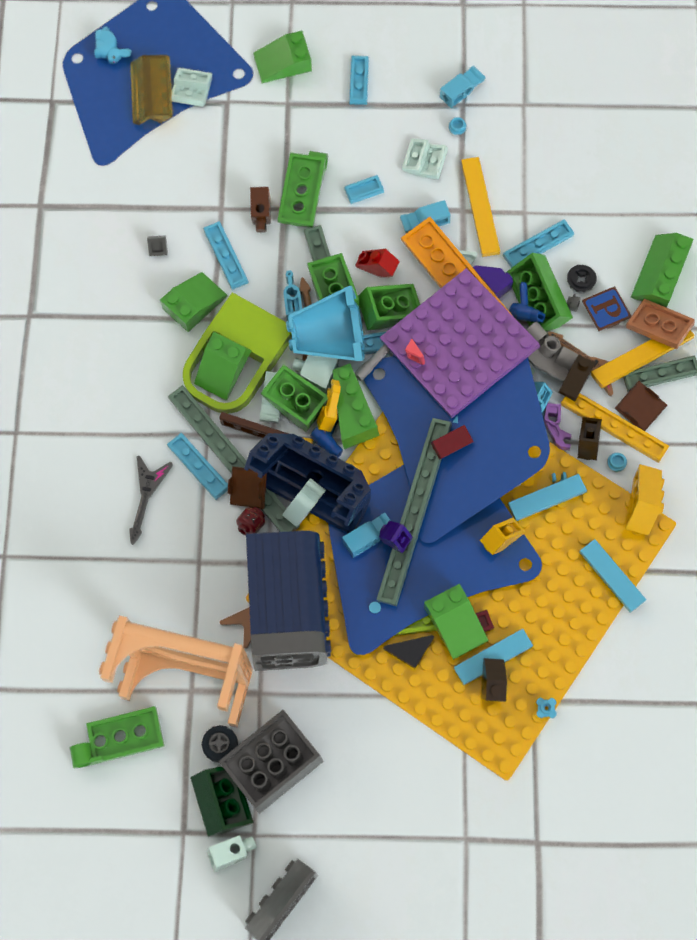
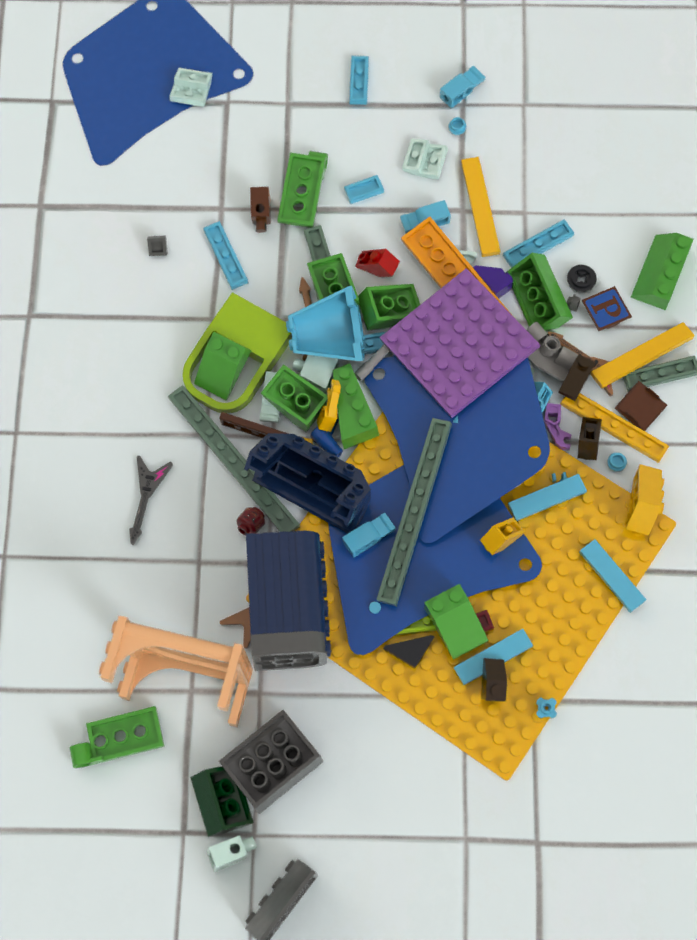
(107, 46): medium azure animal -> none
(151, 88): clear yellow slope -> none
(192, 300): bright green slope -> none
(198, 466): medium azure tile -> none
(215, 739): black wheel -> none
(247, 488): reddish brown piece -> none
(283, 58): bright green slope -> none
(291, 289): medium azure piece -> none
(303, 502): light aqua piece -> none
(395, 536): dark purple slope -> none
(414, 353): coral slope -> none
(452, 442): dark red tile -> none
(522, 311): blue piece -> none
(660, 323): nougat plate -> none

